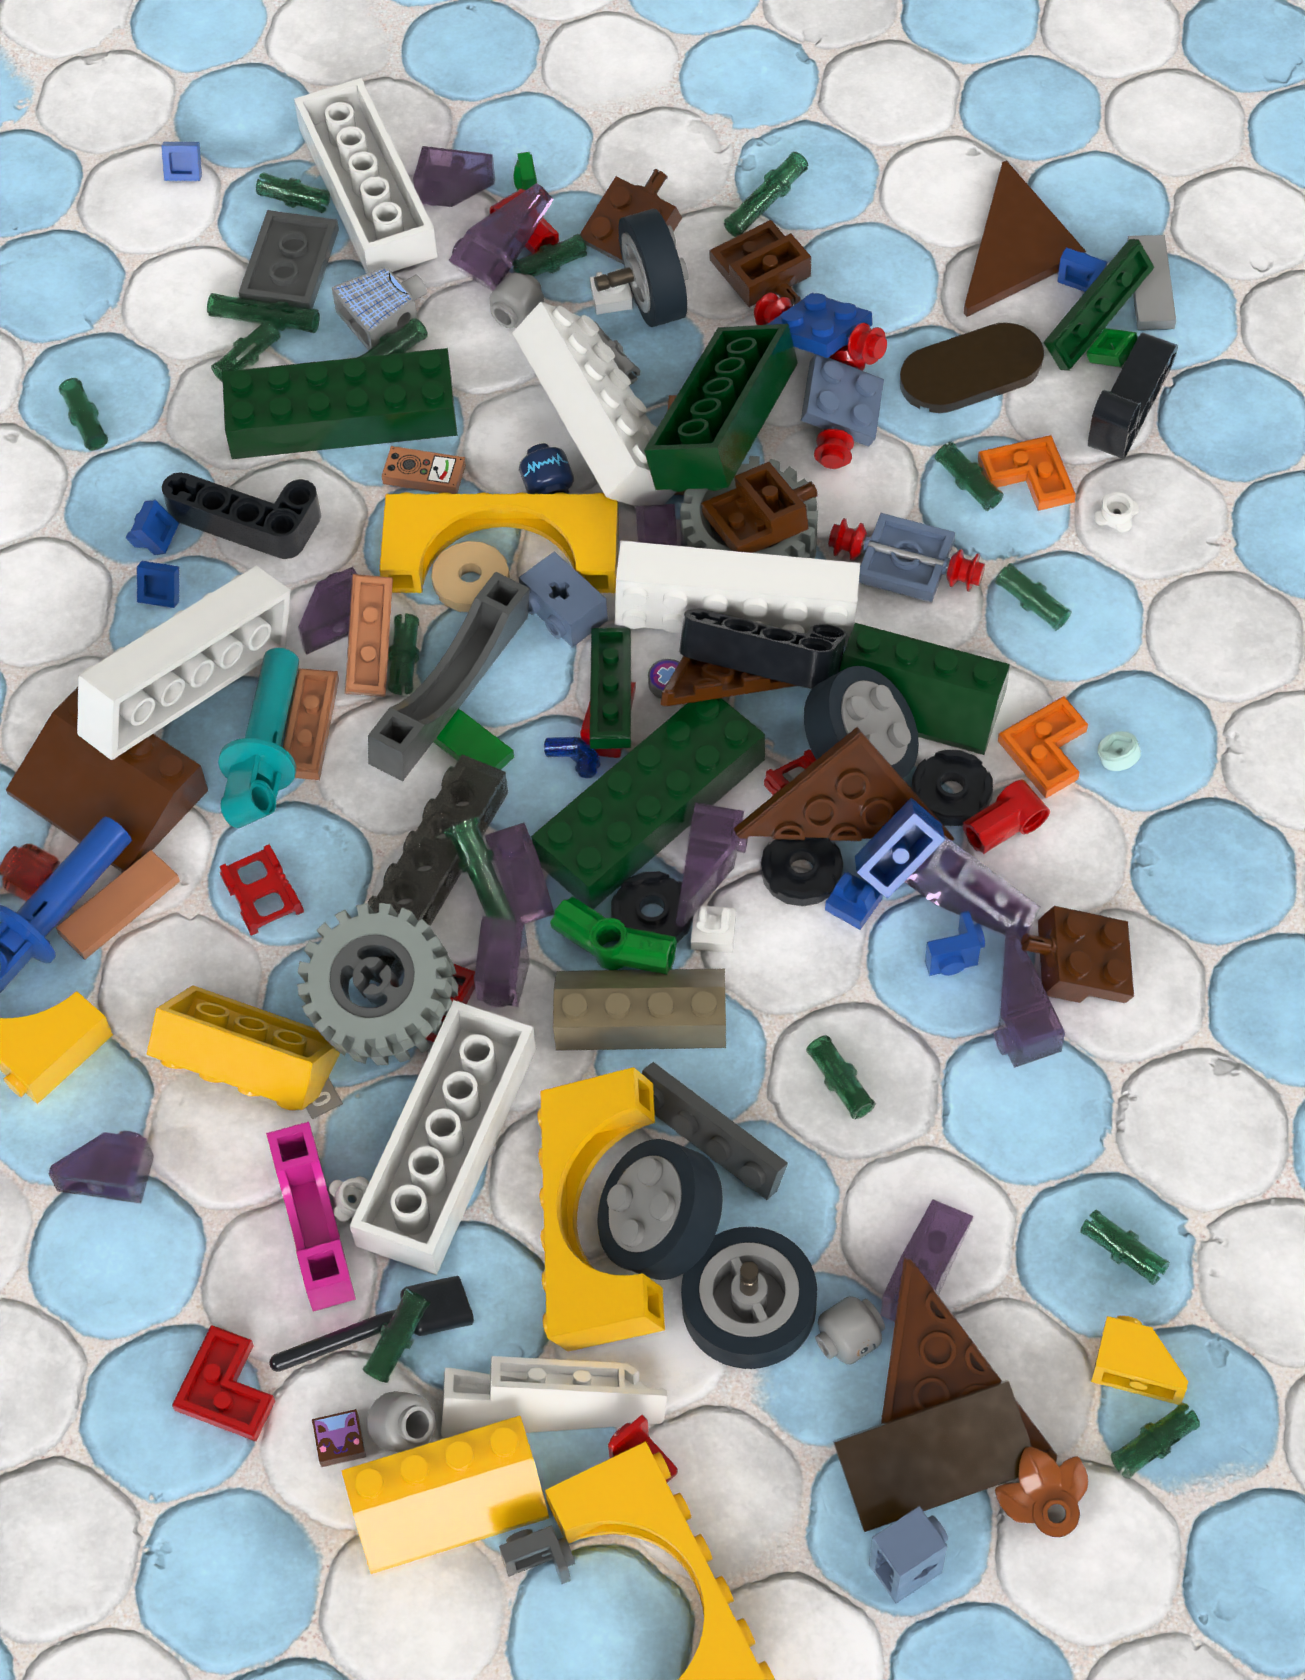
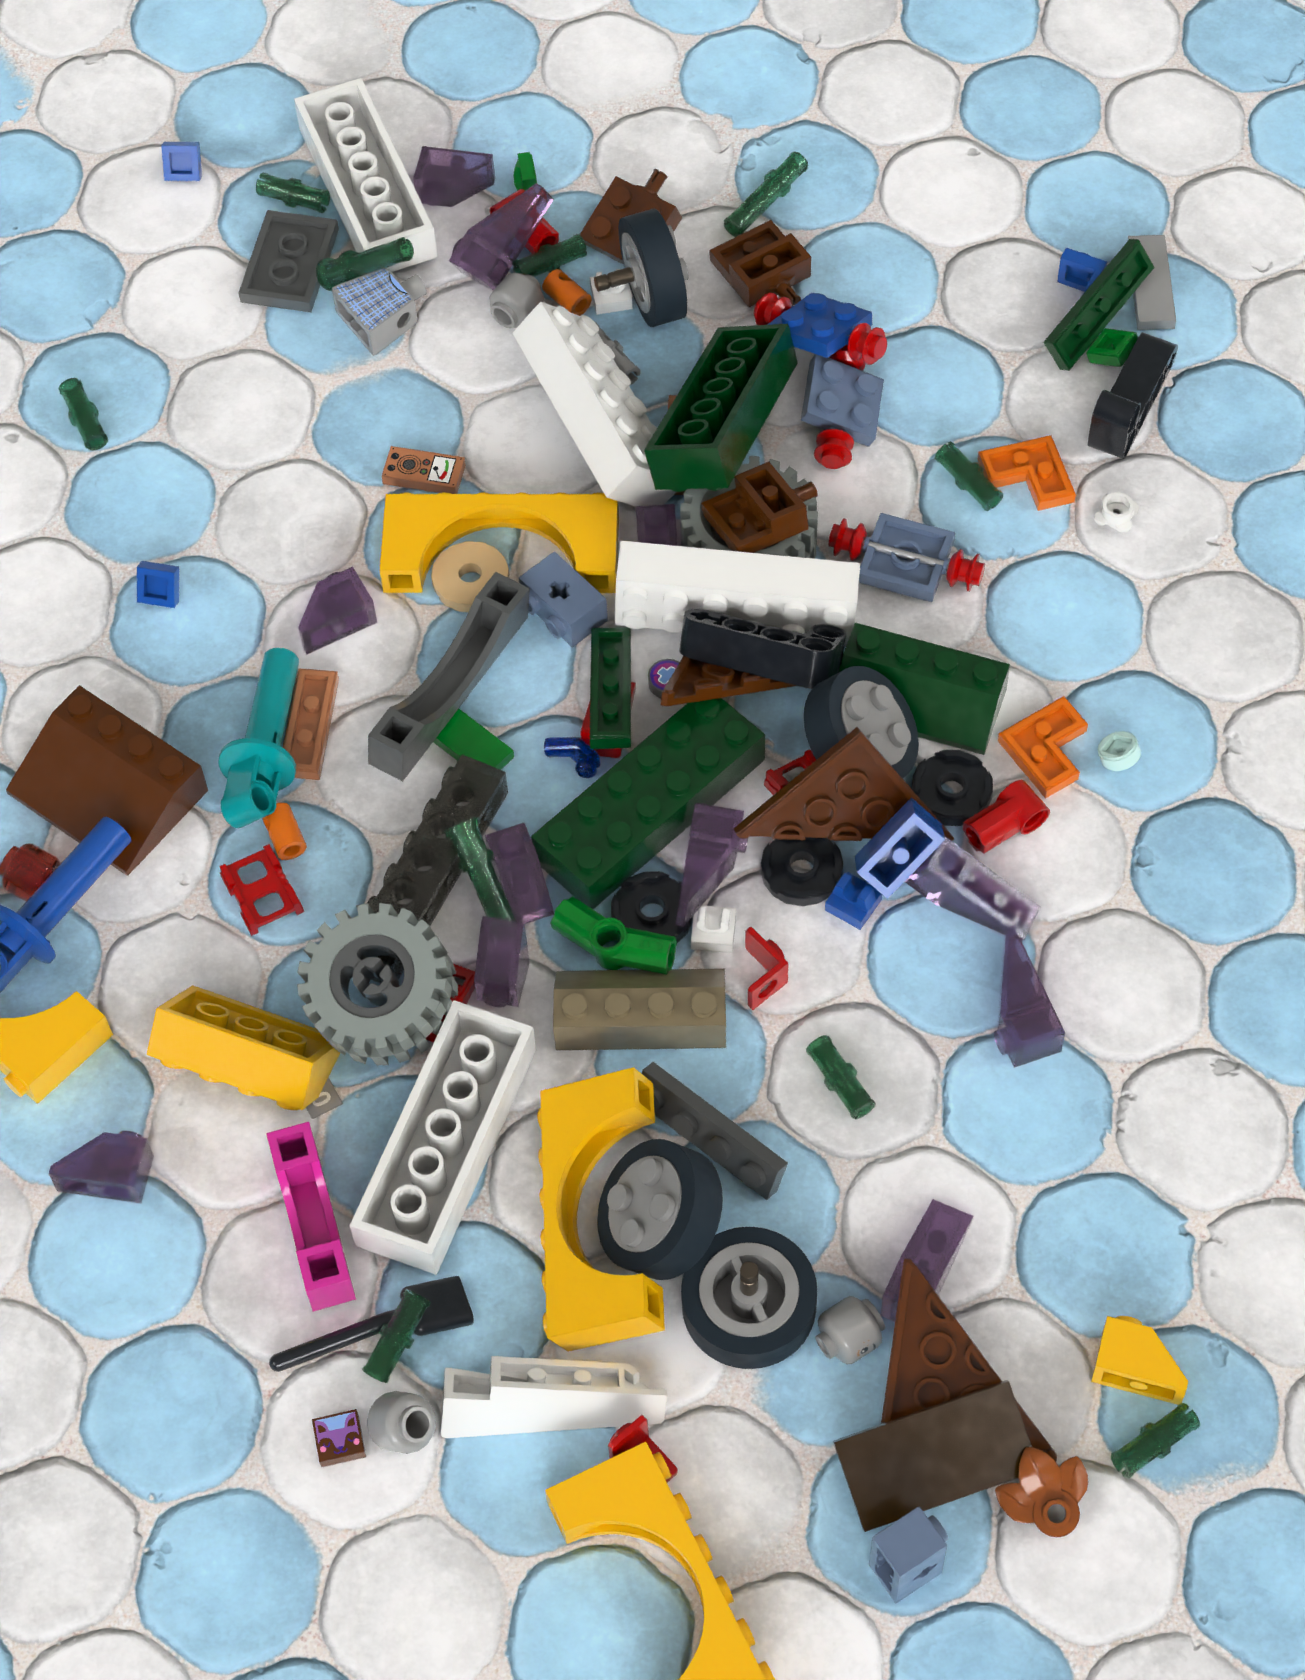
(117, 904): nougat tile -> none
(152, 528): blue tile -> none
(181, 662): white brick -> none
(212, 1388): red tile -> none
(256, 311): clear green pin -> none
(262, 336): clear green pin -> none
(264, 526): black beam -> none
(285, 832): none -> orange piece
(338, 403): dark green brick -> none
(341, 1190): white plate -> none
(355, 264): none -> clear green pin
(368, 635): nougat tile -> none
(400, 340): clear green pin -> none
(403, 654): clear green pin -> none
(445, 1494): yellow slope -> none
(531, 1549): dark grey bracket -> none
(546, 470): dark blue head -> none
(566, 292): none -> orange piece
(773, 960): none -> red bracket
(957, 952): blue bracket -> none
(971, 367): dark brown tile -> none
(1018, 243): reddish brown tile -> none
(1033, 596): clear green pin -> none
(1082, 955): reddish brown plate -> none
(1124, 1247): clear green pin -> none

